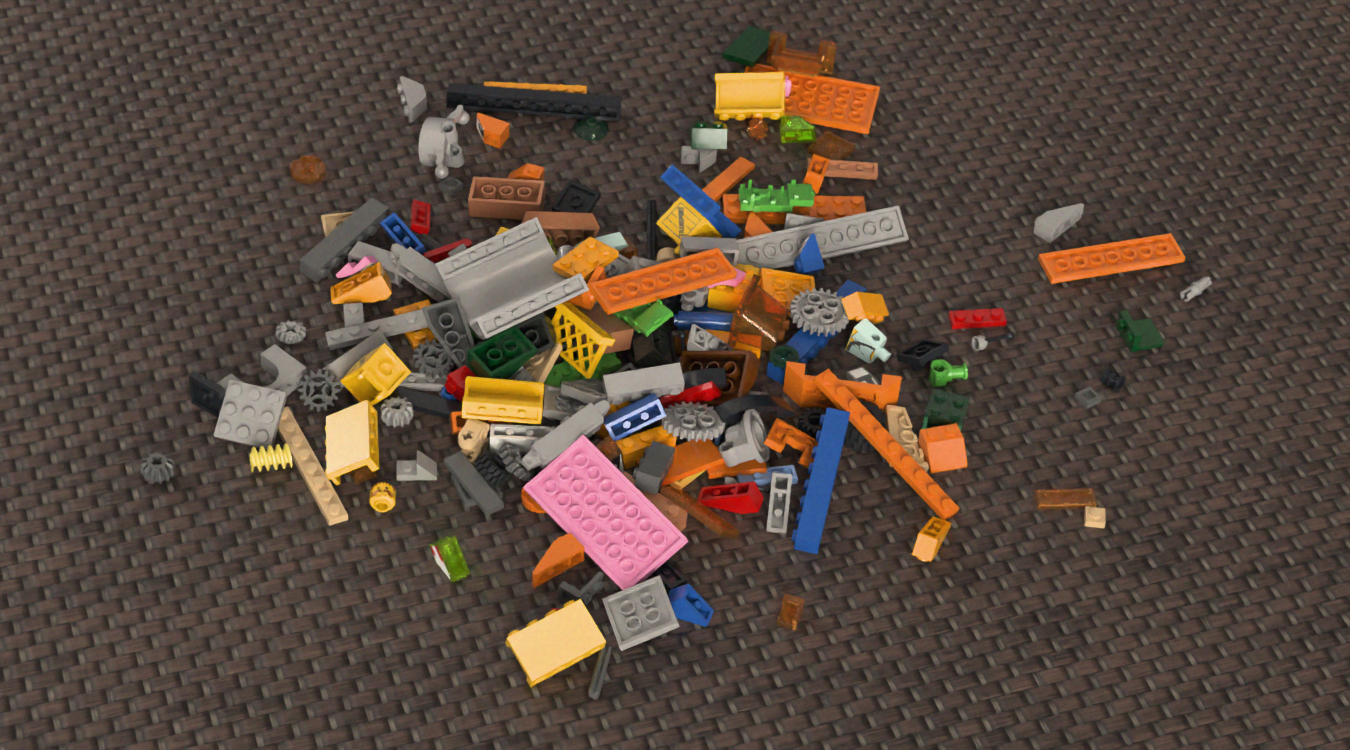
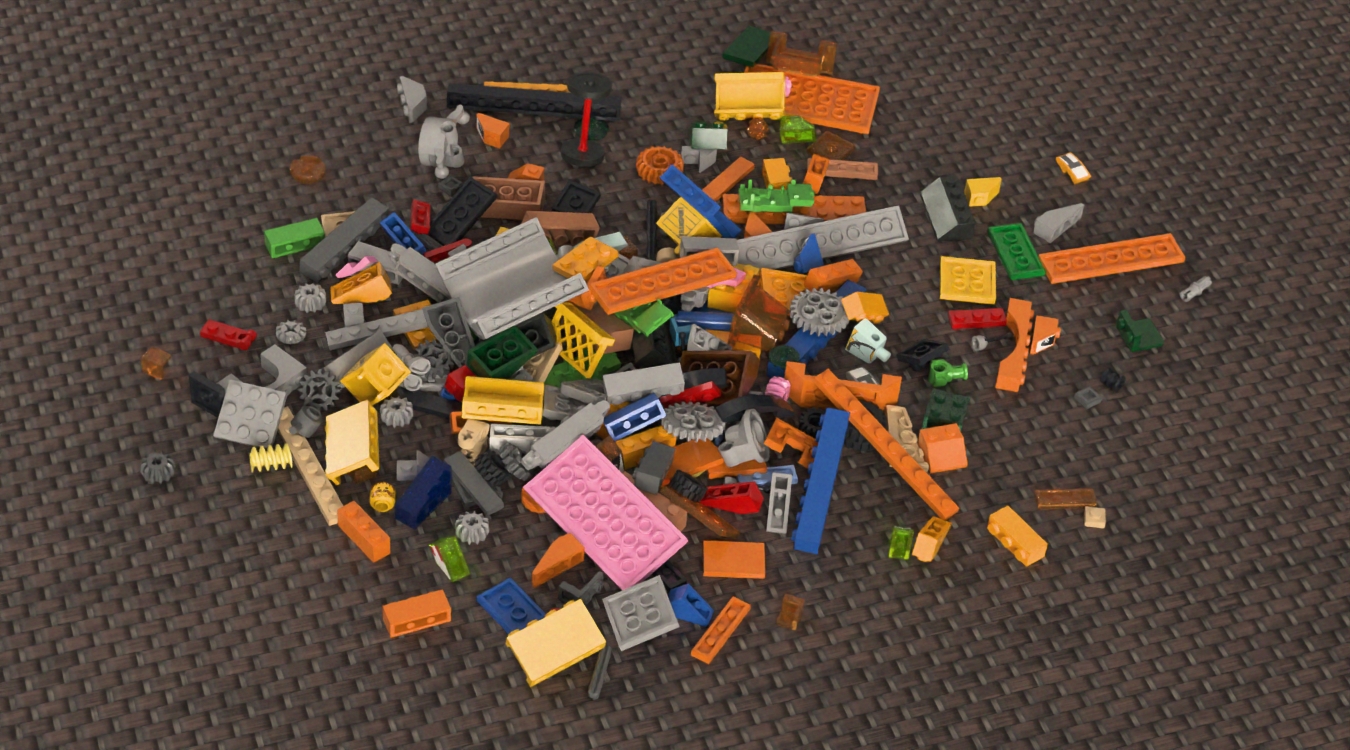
(153, 362): none -> clear orange panel
(228, 334): none -> red plate
(293, 237): none -> bright green brick
(306, 421): none -> dark grey piece
(310, 298): none -> light grey gear
(363, 531): none -> orange brick
(416, 613): none -> orange brick
(417, 365): none -> light grey piece
(425, 493): none -> clear blue wedge
(461, 212): none -> black tile
(472, 527): none -> light grey gear
(510, 606): none -> blue tile
(583, 151): none -> pearl dark grey piece
(655, 161): none -> orange gear
(675, 330): none -> dark azure panel
(688, 486): none -> black tyre
(720, 630): none -> orange tile
(733, 559): none -> orange tile
(776, 173): none -> light orange brick
(778, 387): none -> bright pink gear
(833, 276): none -> orange brick
(900, 542): none -> clear neon green slope
(948, 209): none -> pearl dark grey slope
(967, 280): none -> yellow plate
(982, 190): none -> yellow slope
(1011, 368): none -> orange arch
(1016, 251): none -> green tile
(1017, 536): none -> light orange brick
(1044, 333): none -> orange slope
(1074, 167): none -> slope

